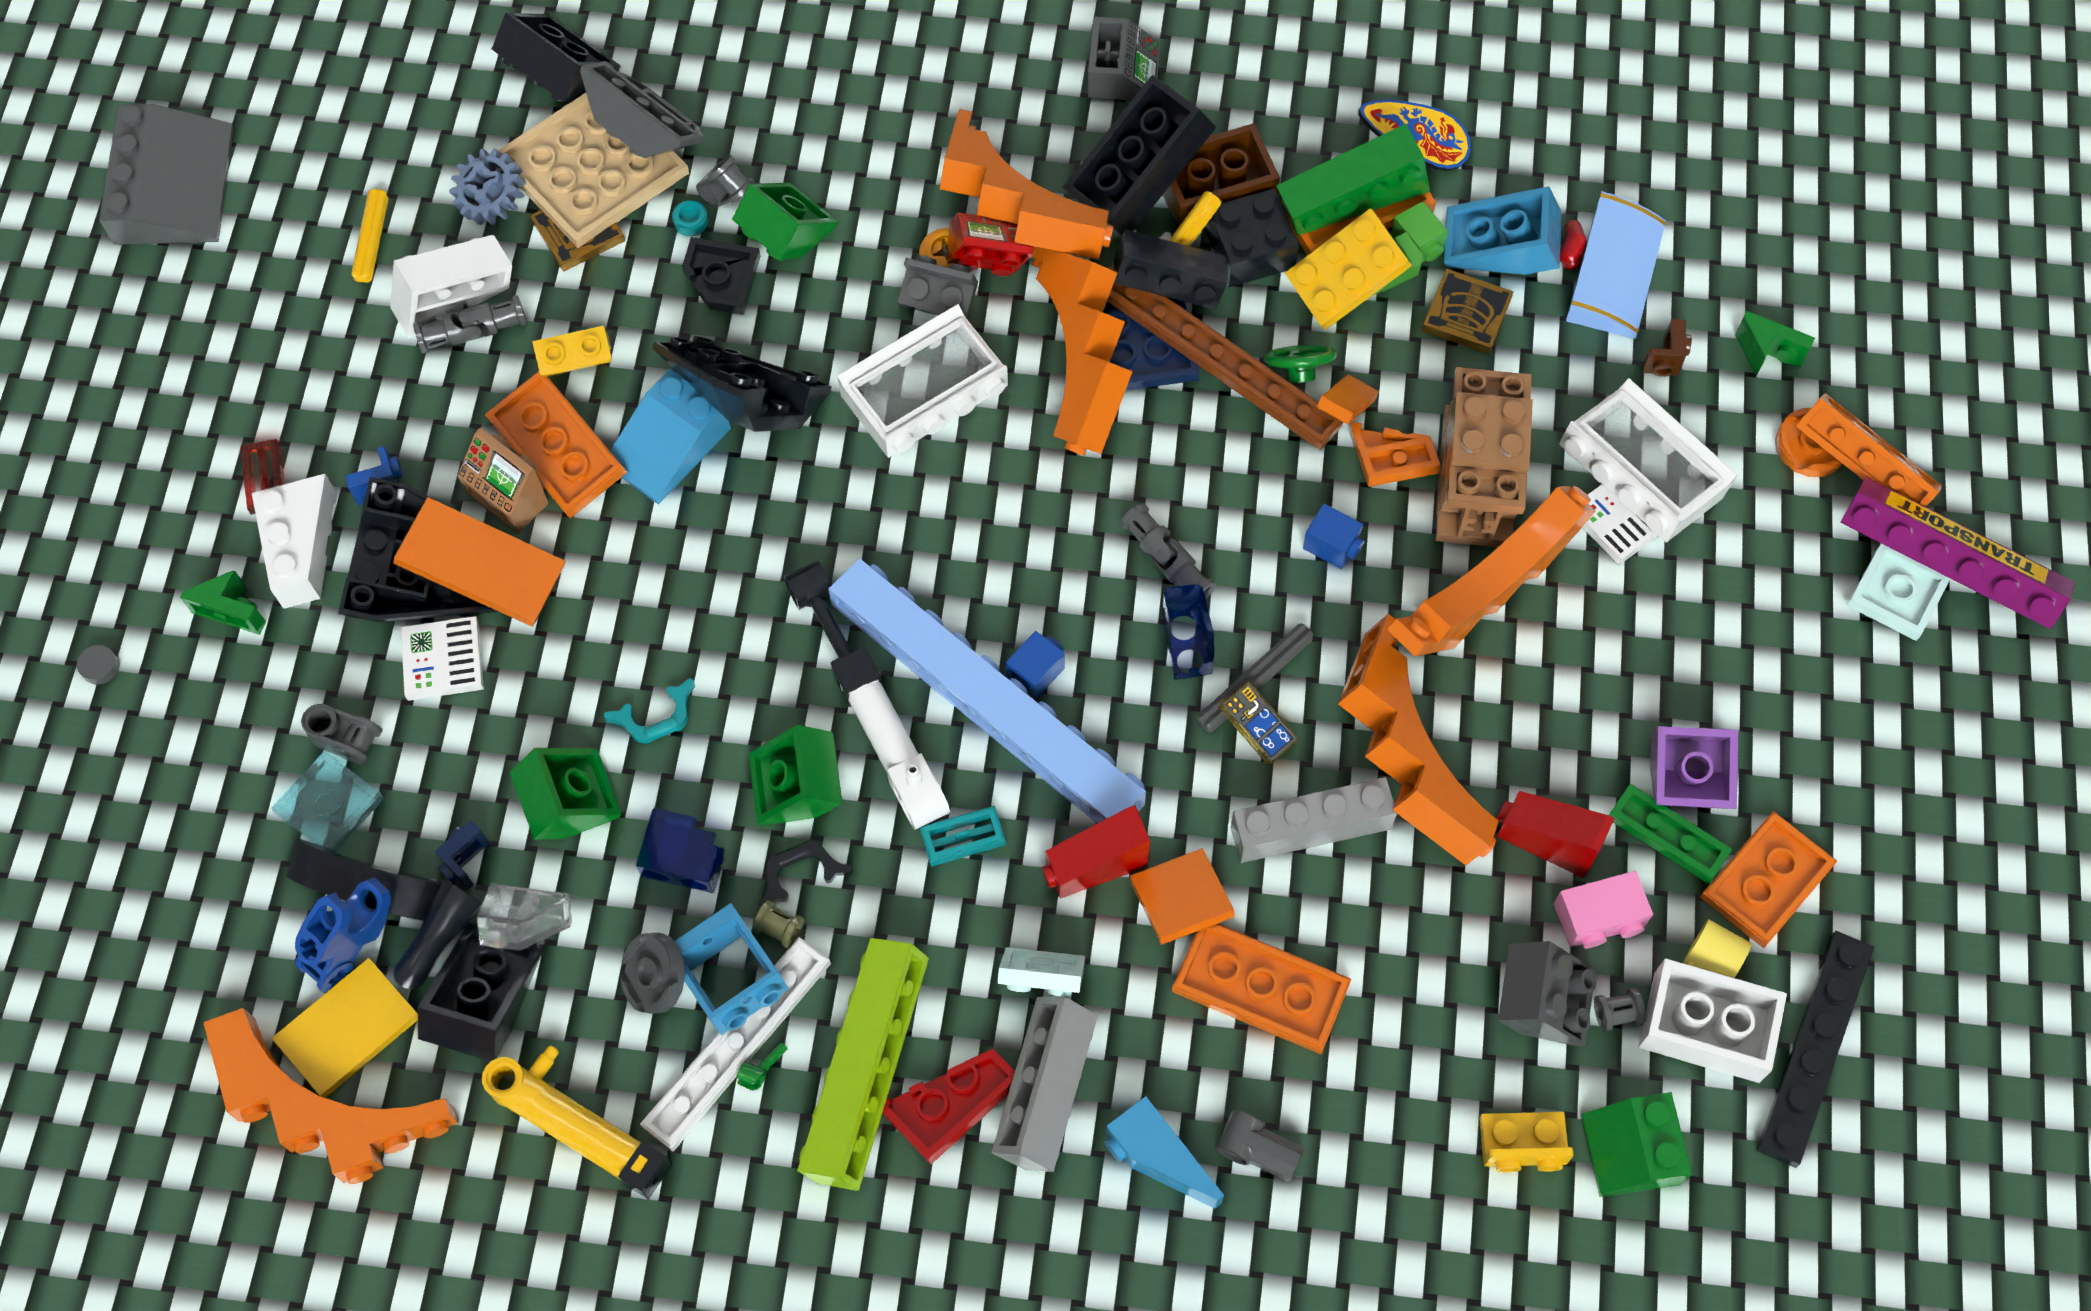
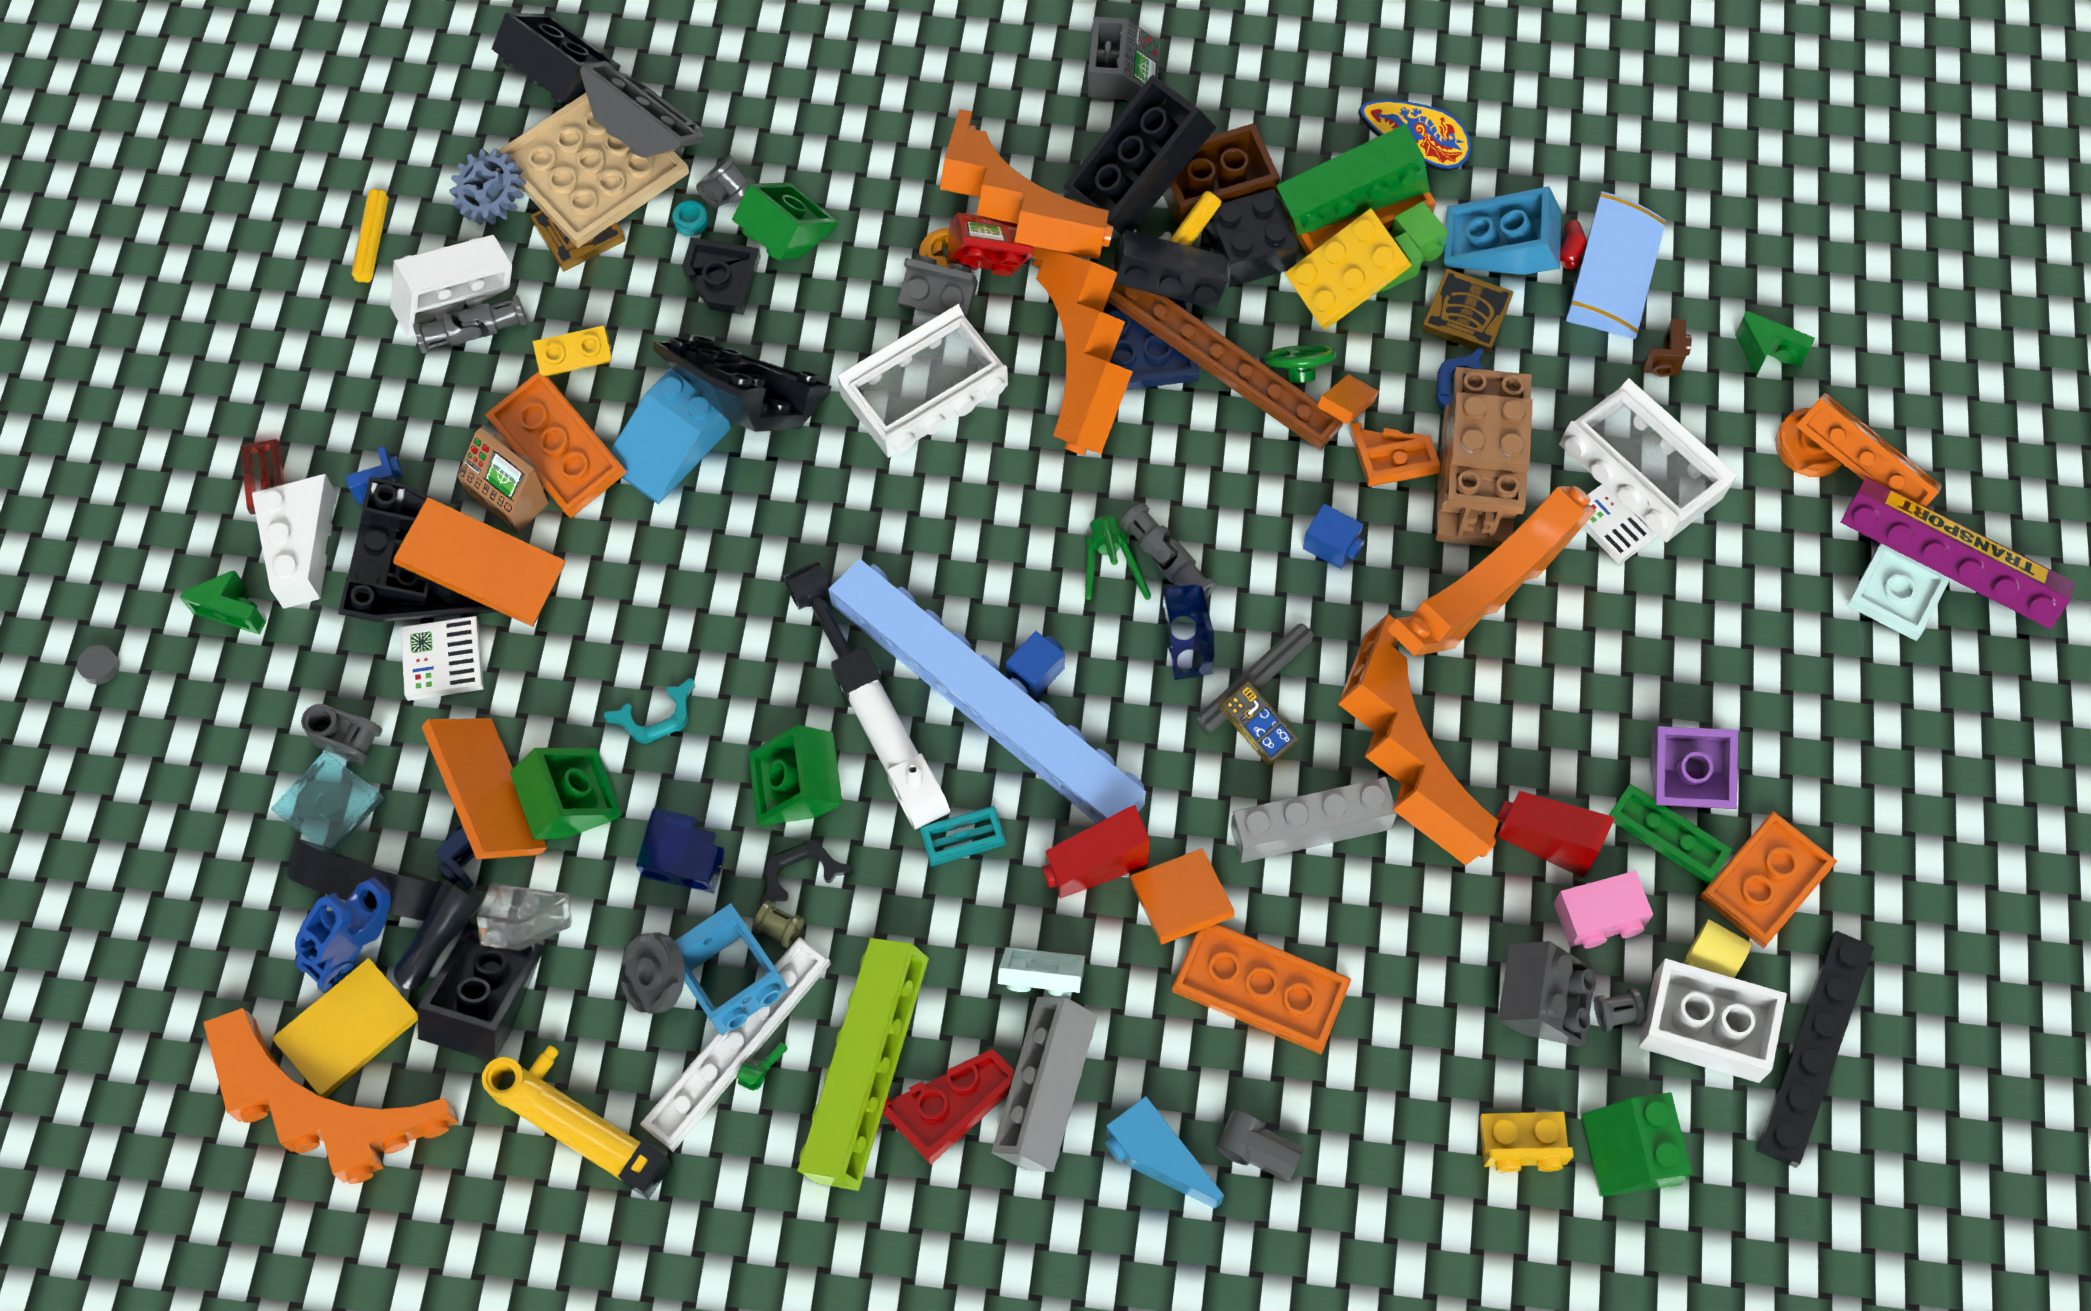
(165, 176): dark grey slope -> none
(481, 786): none -> orange tile
(1107, 540): none -> green plant
(1445, 372): none -> blue helmet

